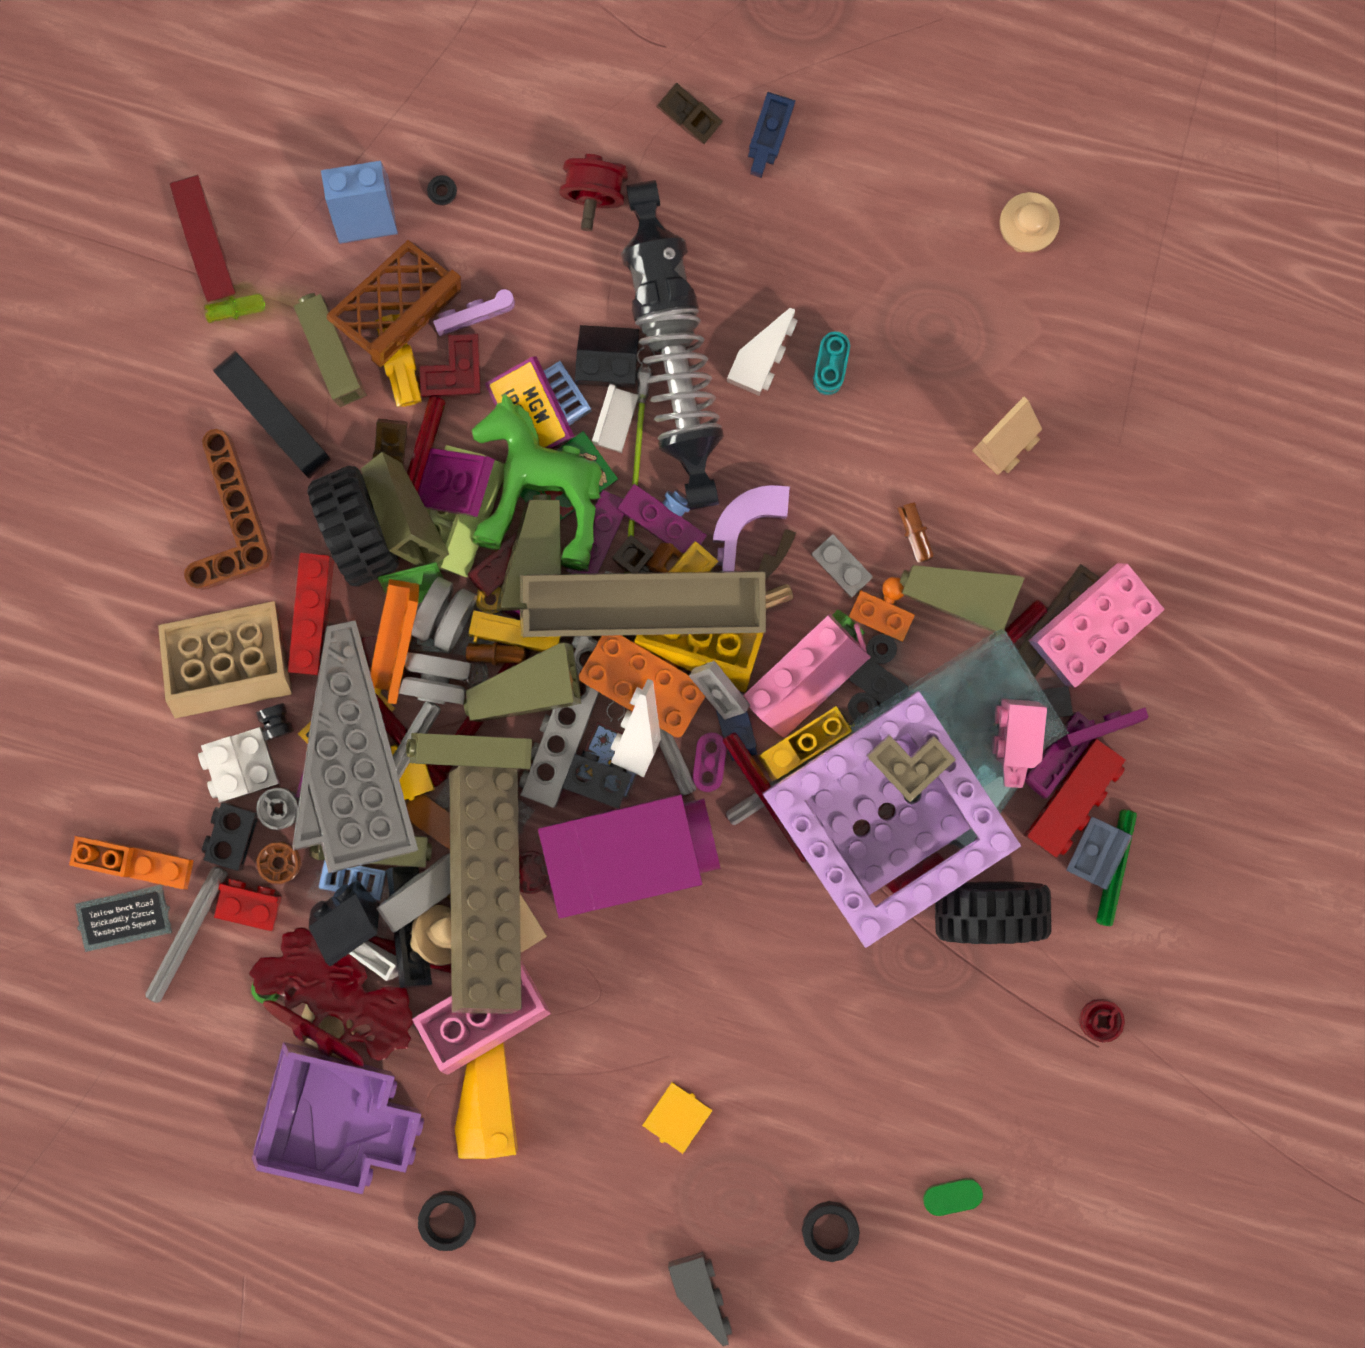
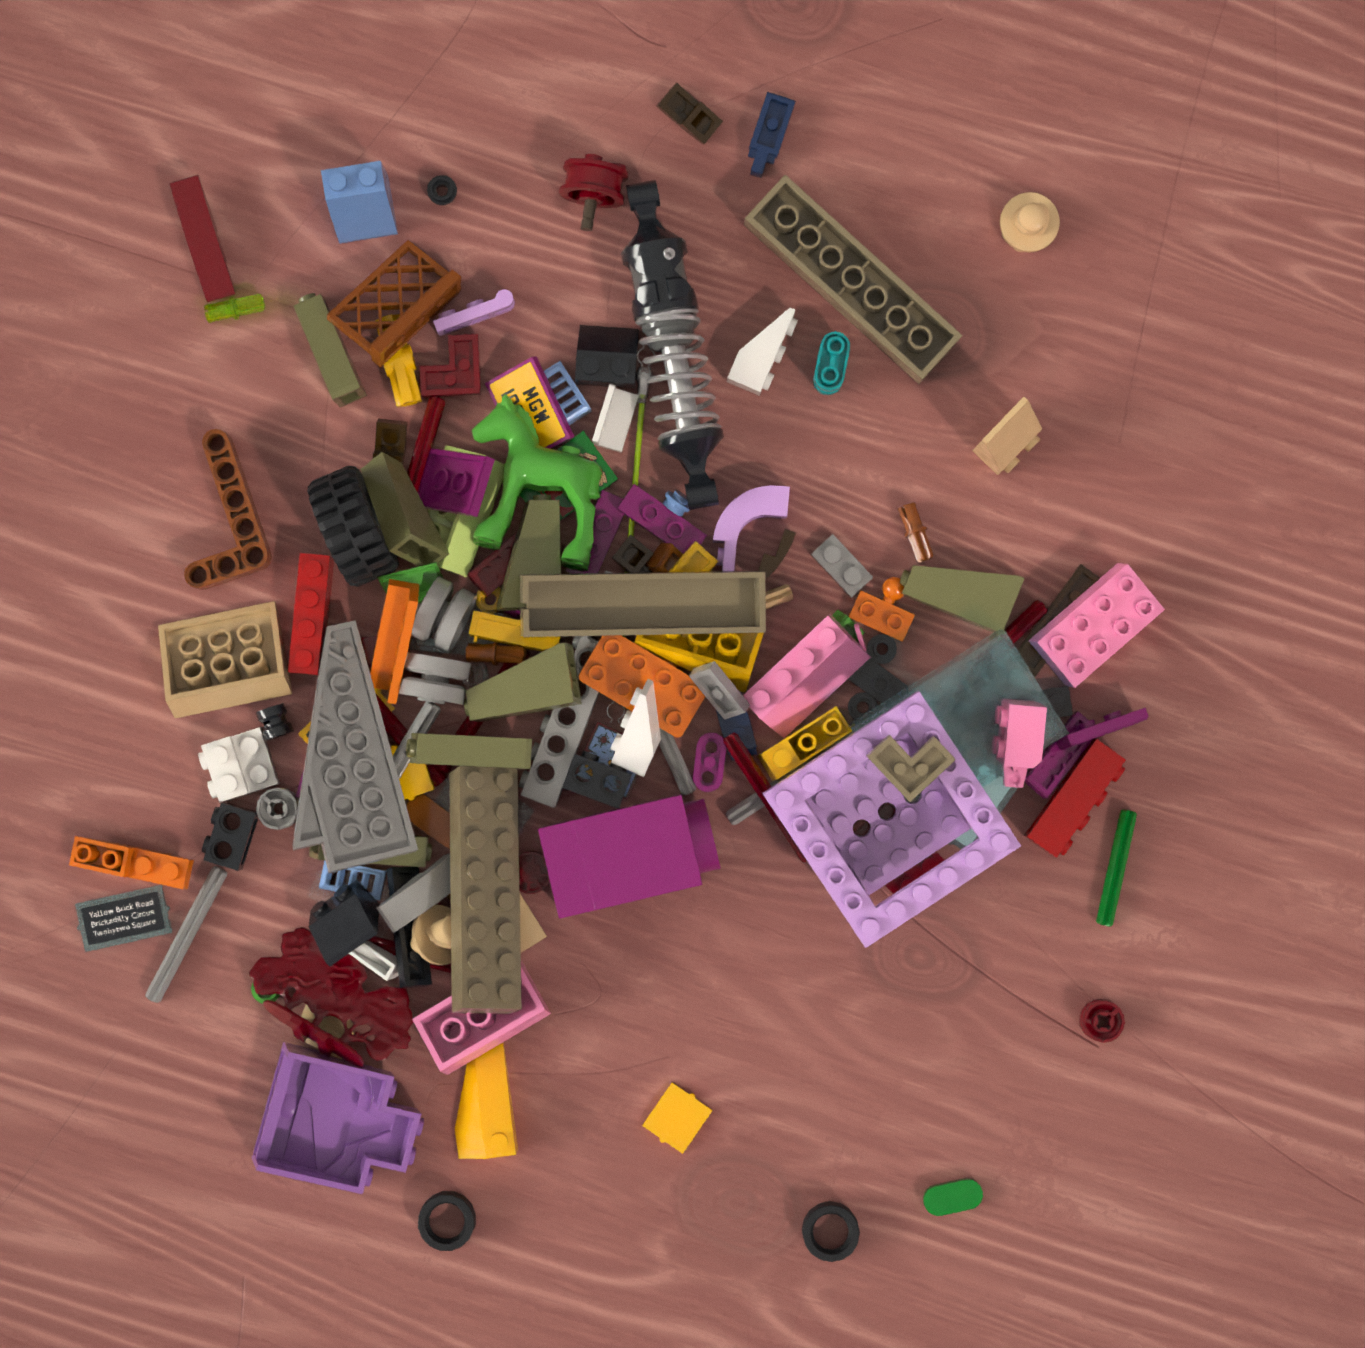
(247, 905): red bracket -> none
(272, 414): black beam -> none
(272, 873): dark orange wheel -> none
(695, 1290): dark grey slope -> none
(852, 279): none -> dark tan brick
(994, 913): black tyre -> none
(1099, 853): sand blue plate -> none

